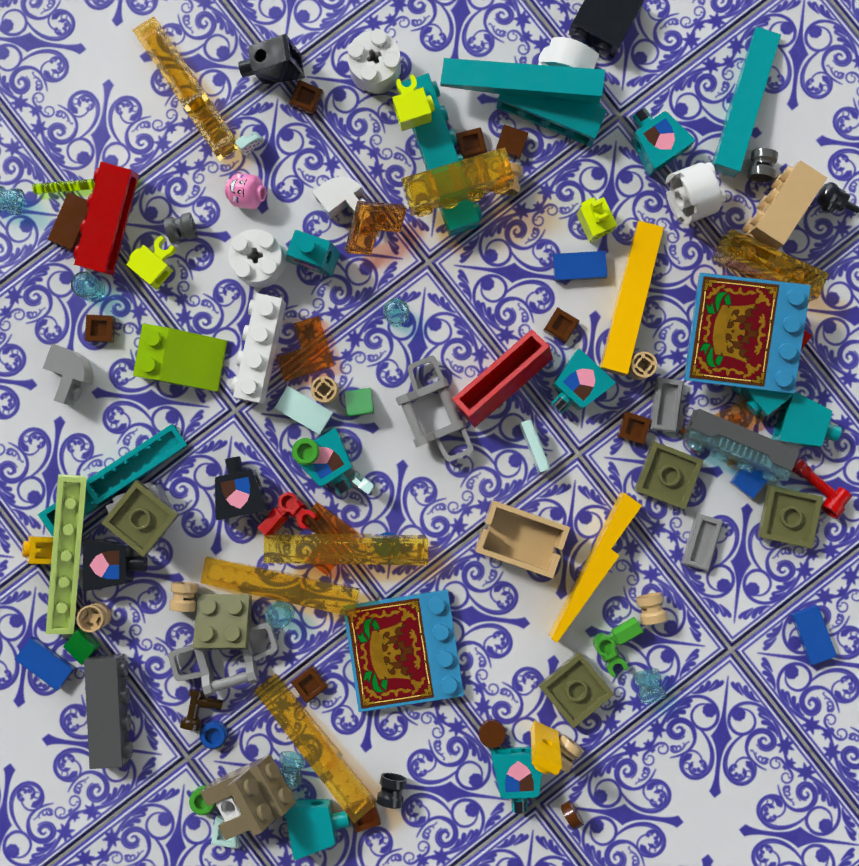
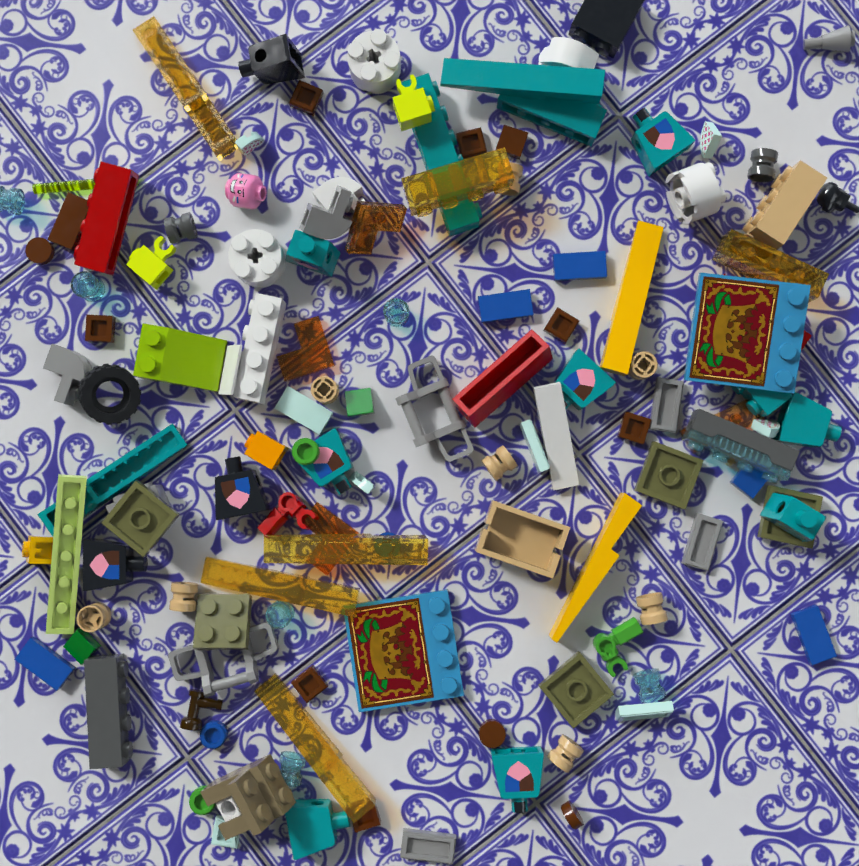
(39, 251): none -> reddish brown tile
(102, 374): none -> black tyre
(230, 370): none -> white window
(265, 450): none -> light orange brick
(330, 222): none -> light grey brick
(391, 790): black wheel -> none
(428, 846): none -> light grey tile
(493, 465): none -> tan wheel
(505, 306): none -> blue tile
(545, 749): yellow tile -> none
(556, 435): none -> white tile
(596, 218): neon yellow brick -> none
(644, 711): none -> light aqua tile
(709, 139): none -> light aqua tile
(745, 102): teal slope -> none
(766, 427): none -> light aqua tile
(795, 517): none -> teal torso
(835, 499): red brick -> none
(837, 40): none -> light grey cone

